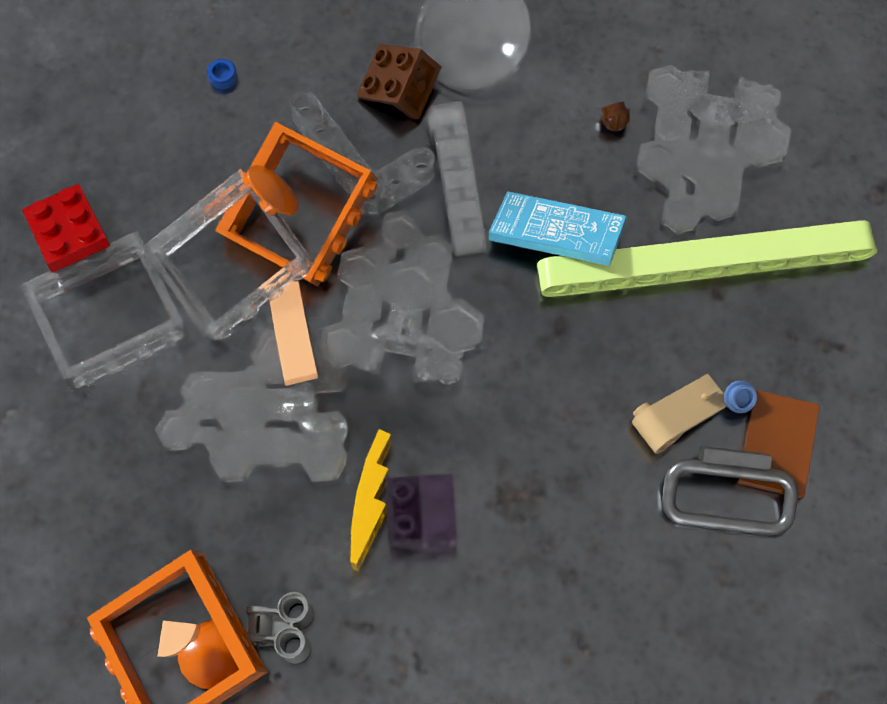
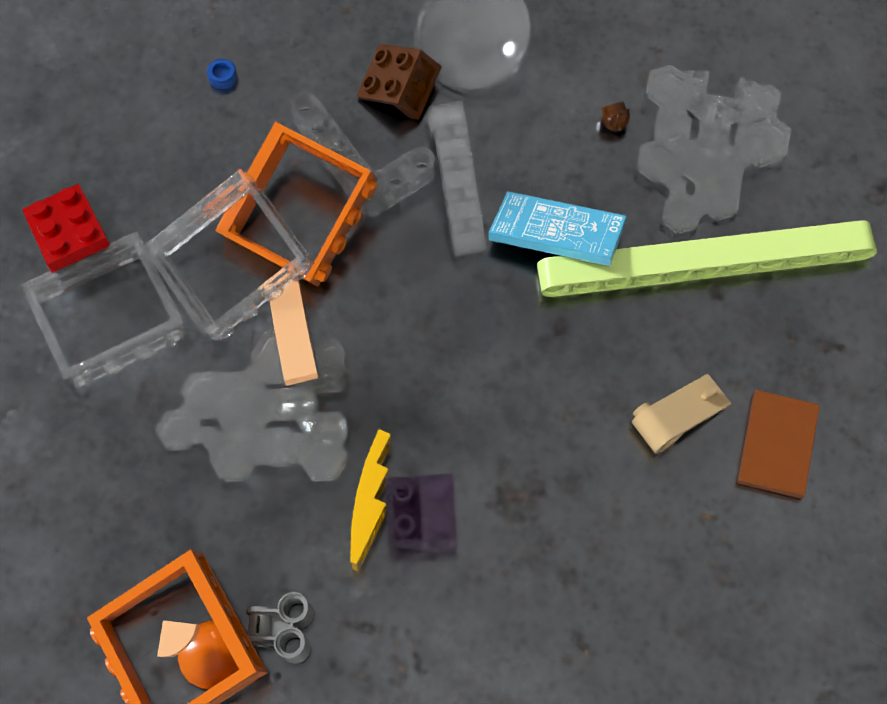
(272, 190): orange dish -> none
(409, 288): clear piece -> none
(737, 465): flat silver bar -> none
(740, 397): medium blue plate -> none

